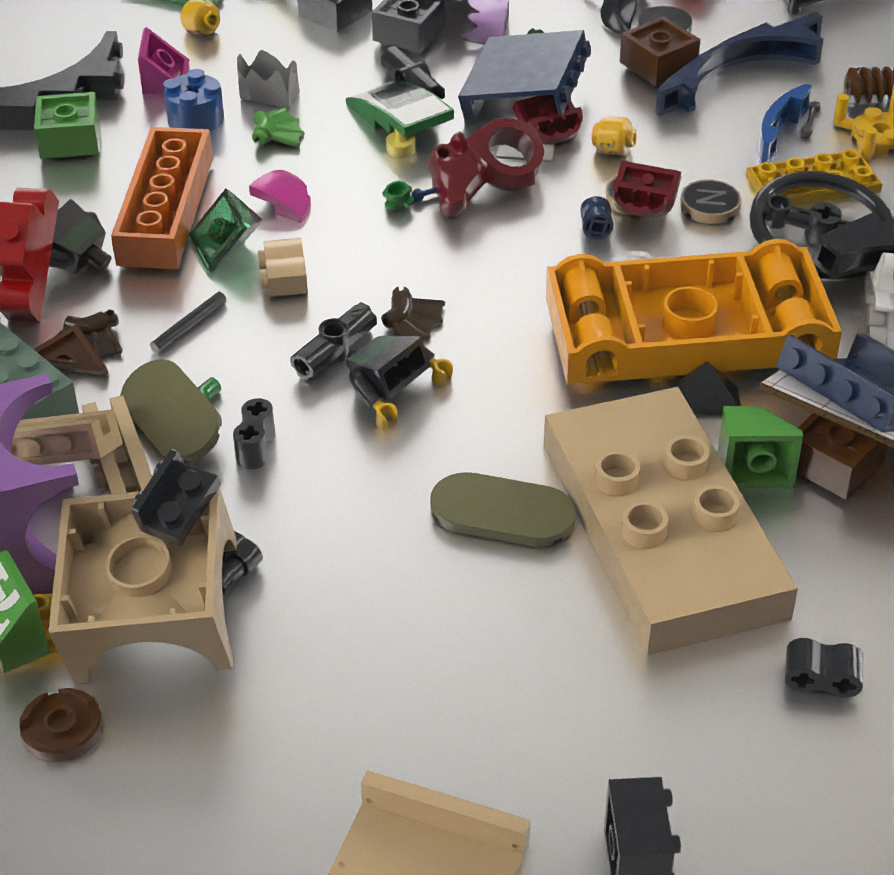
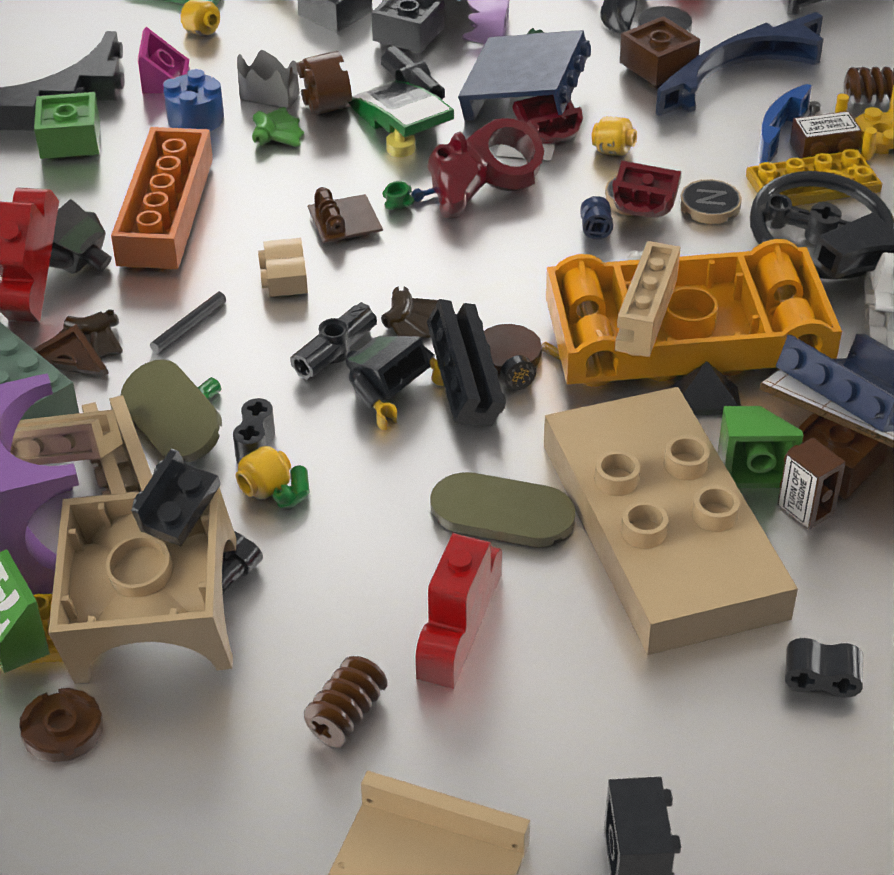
(223, 229): clear green slope -> none
(263, 472): none -> yellow head
(285, 191): dark pink brick -> none
(297, 492): none -> green arm
(325, 83): none -> reddish brown brick
(343, 216): none -> hinge
(344, 700): none -> reddish brown piece
(456, 607): none -> red brick
(466, 364): none -> black brick
(510, 341): none -> reddish brown tile
(518, 372): none -> black tile
(551, 350): none -> yellow leg
(647, 299): none -> tan brick
(810, 483): none -> reddish brown brick
(824, 134): none -> brick

